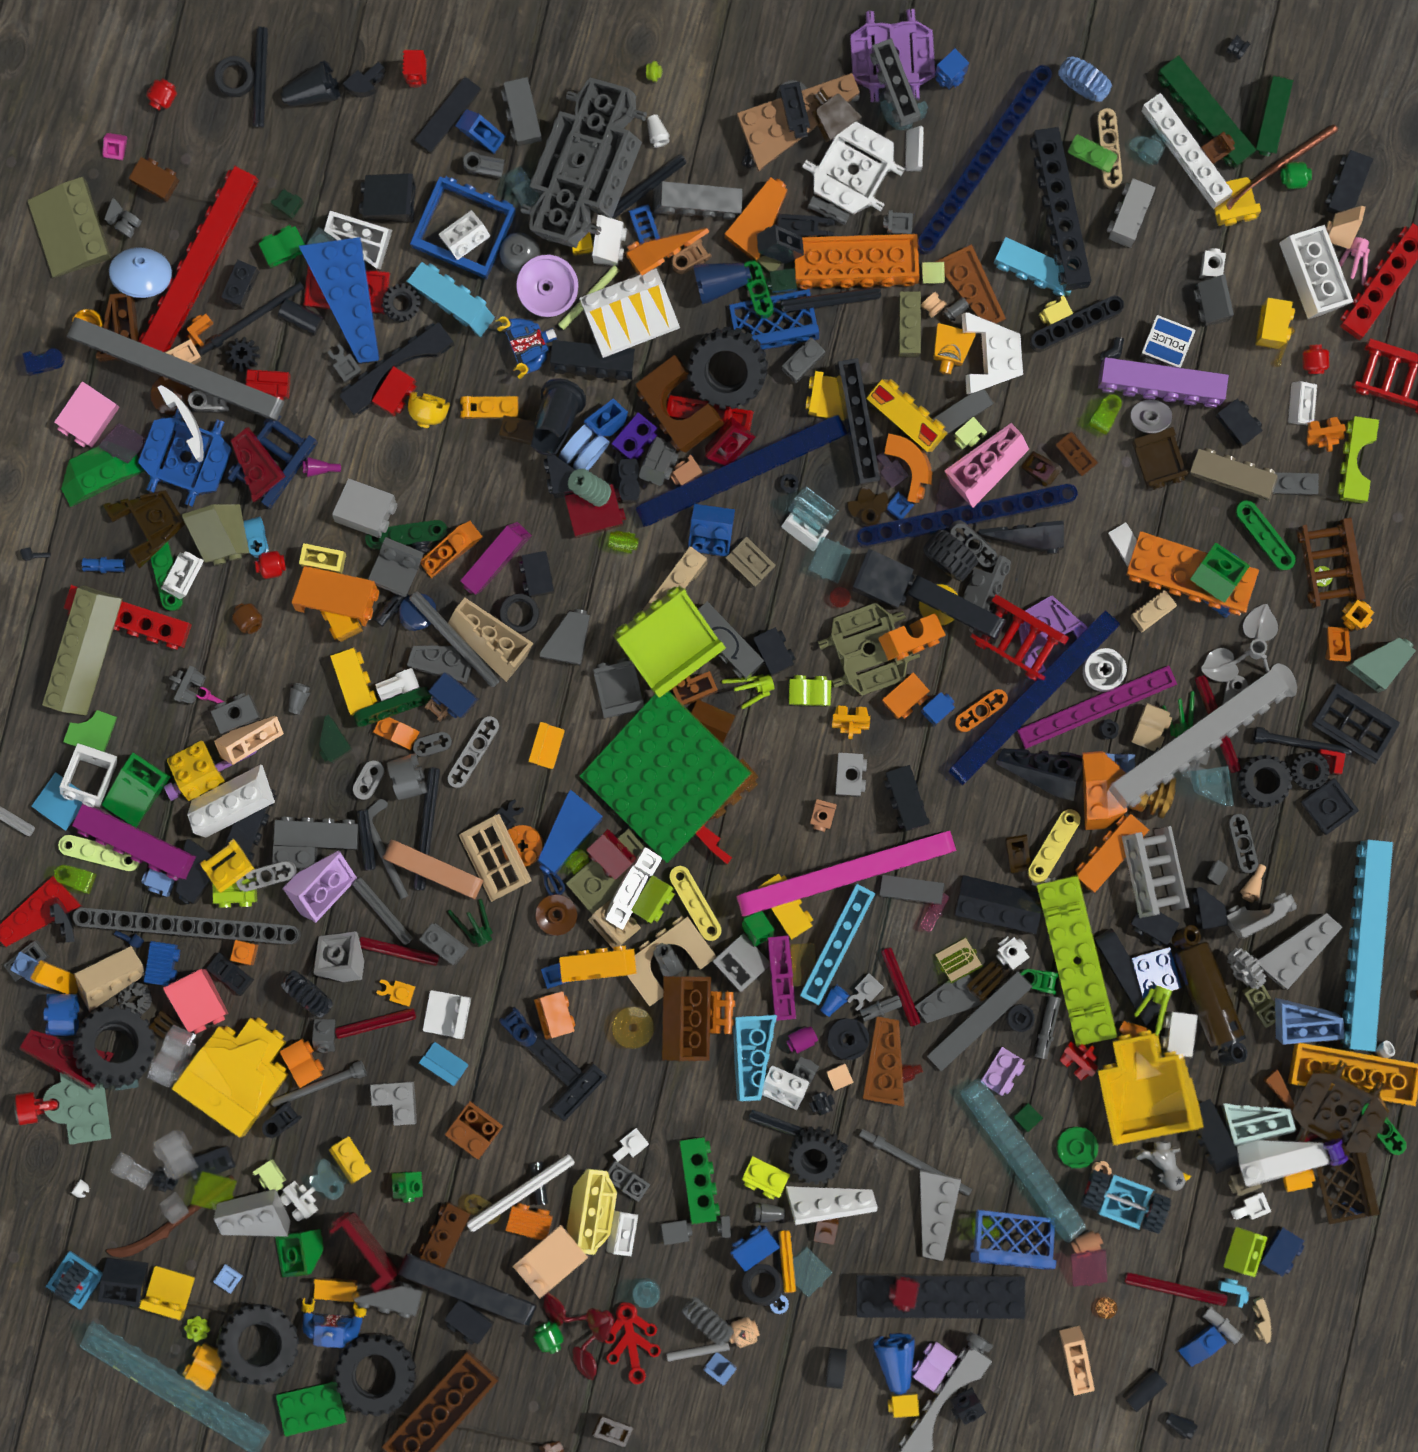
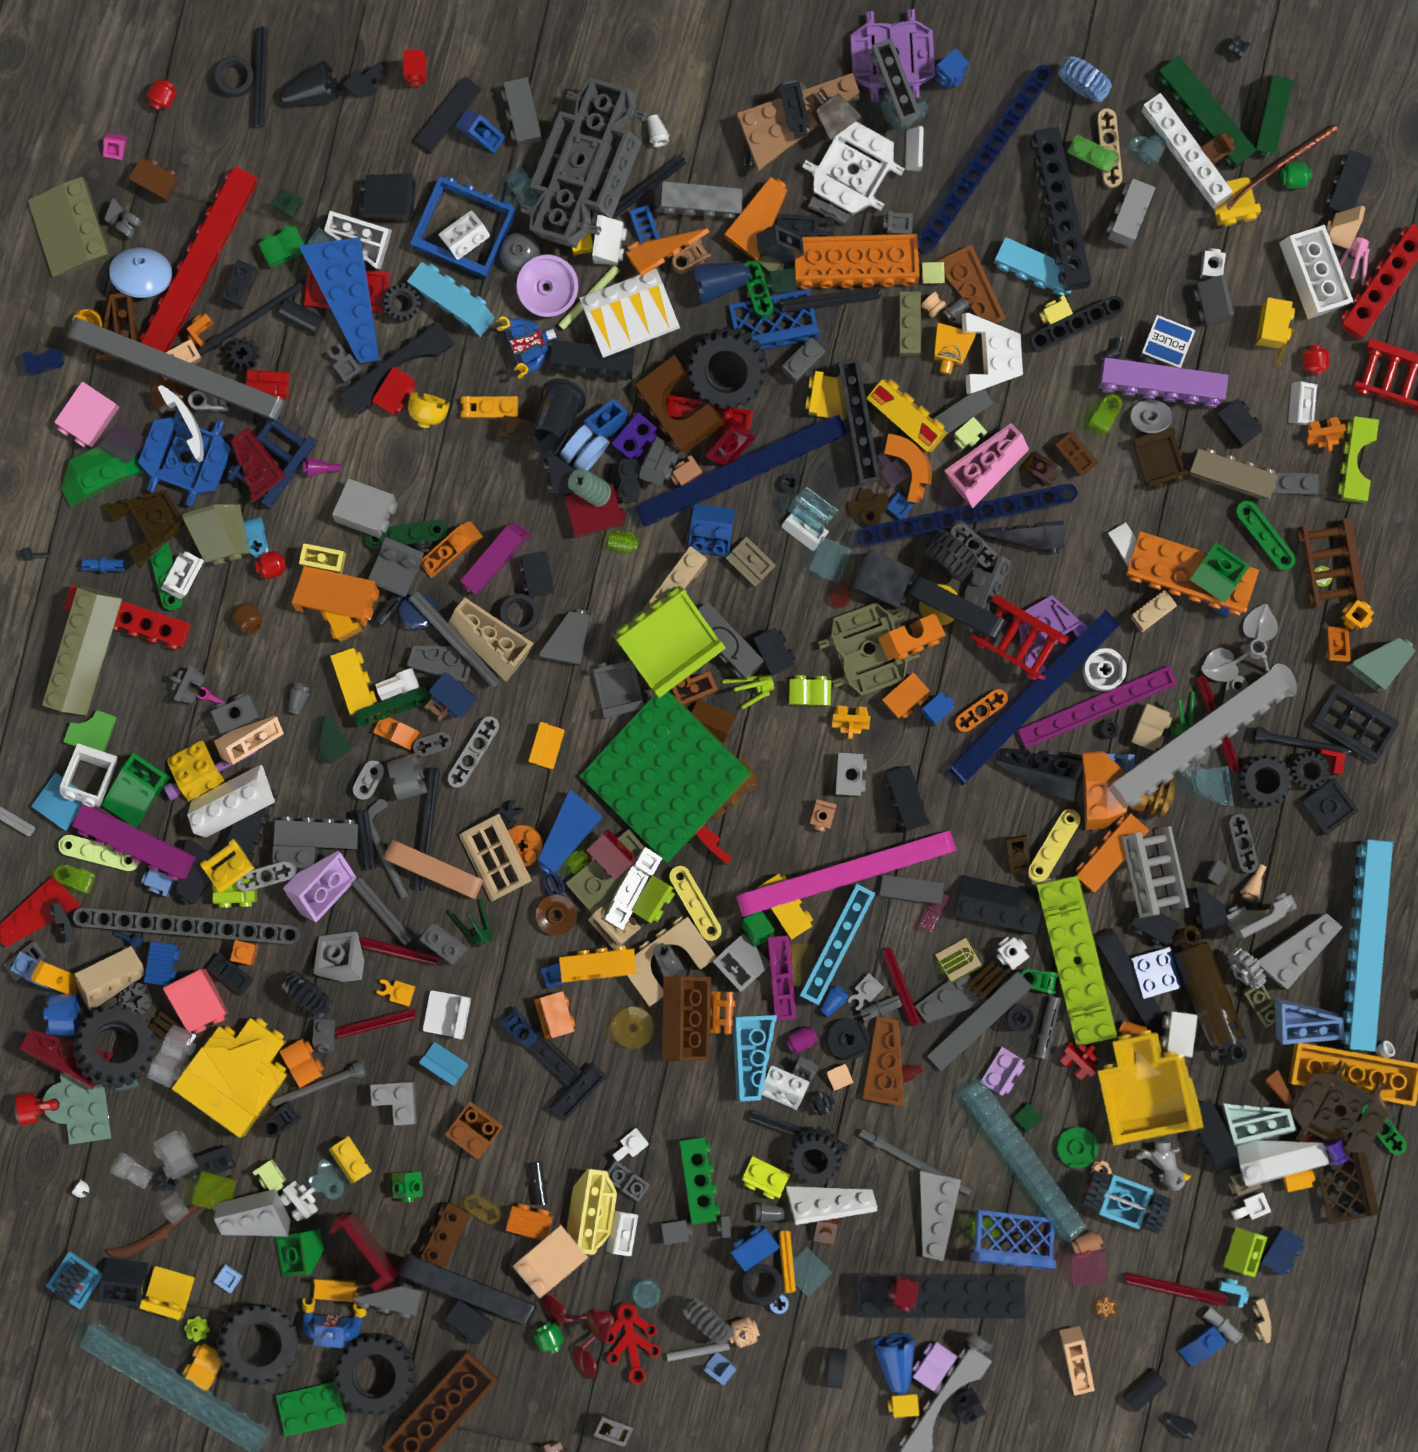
(486, 165): dark grey piece -> none
(520, 1193): white axle -> none
(653, 71): lime plate -> none
(1161, 996): lime plant -> none

